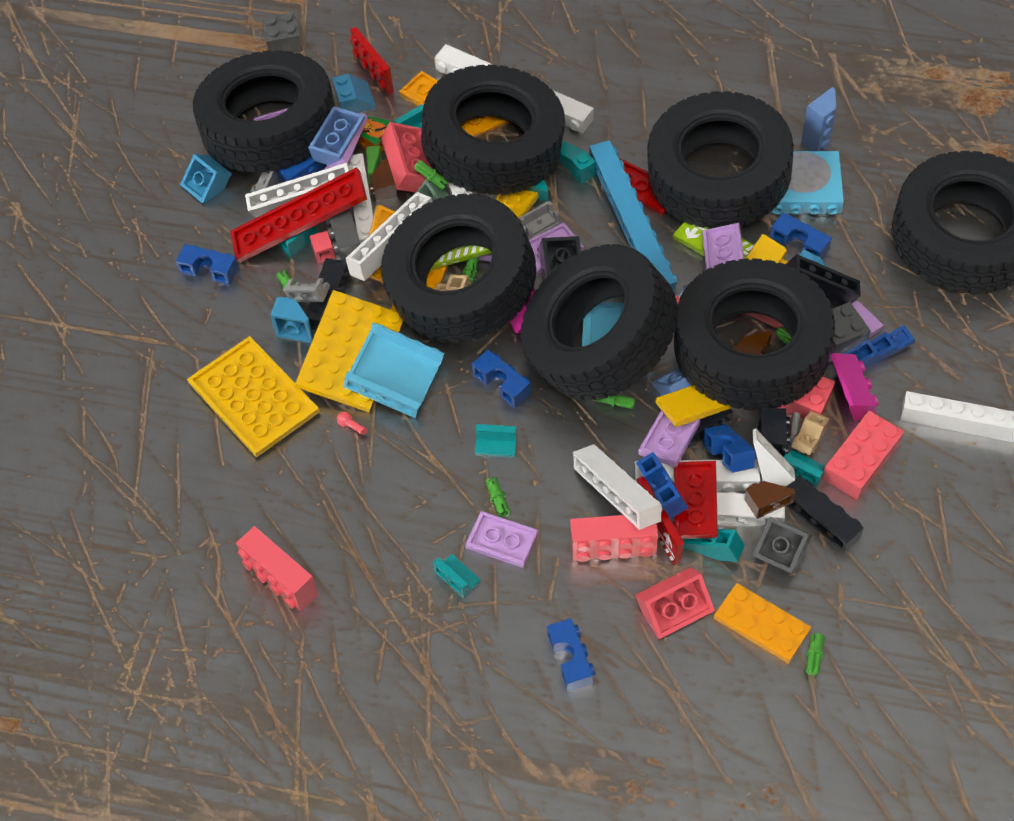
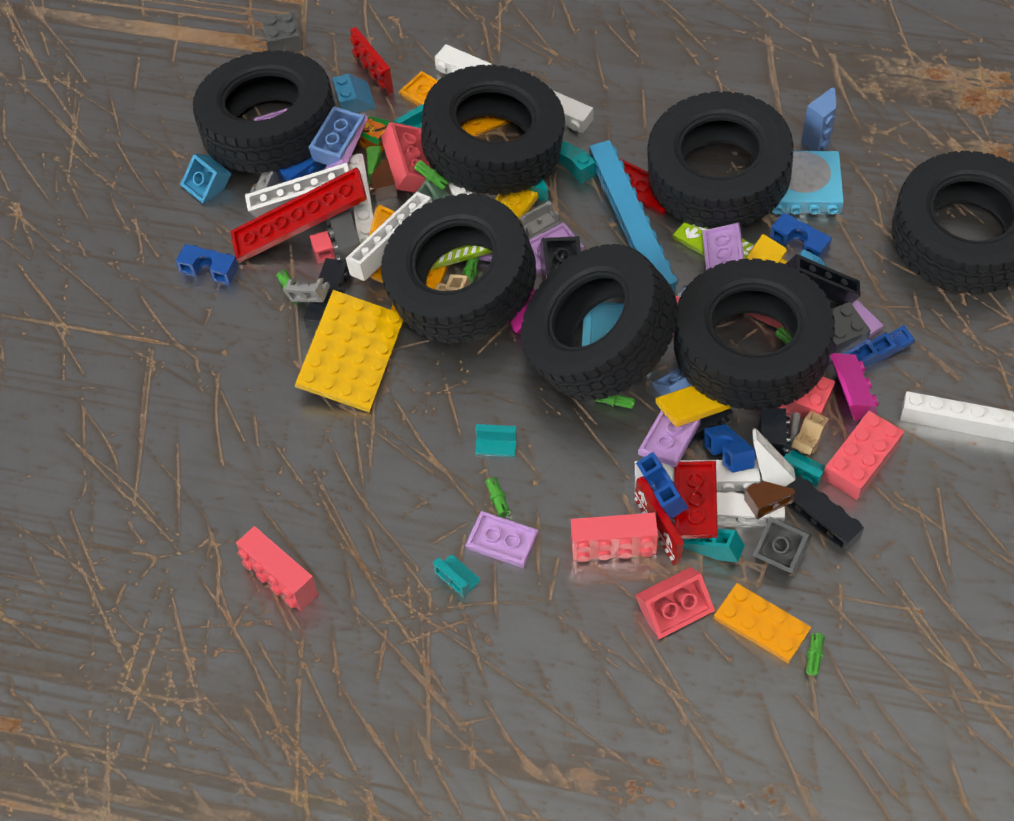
(253, 396): yellow plate -> none
(290, 320): dark azure slope -> none
(298, 242): teal panel -> none
(345, 419): coral bar -> none
(394, 370): medium azure panel -> none
(491, 367): blue arch -> none
(565, 637): blue arch -> none
(617, 487): white brick -> none
(754, 343): reddish brown slope -> none

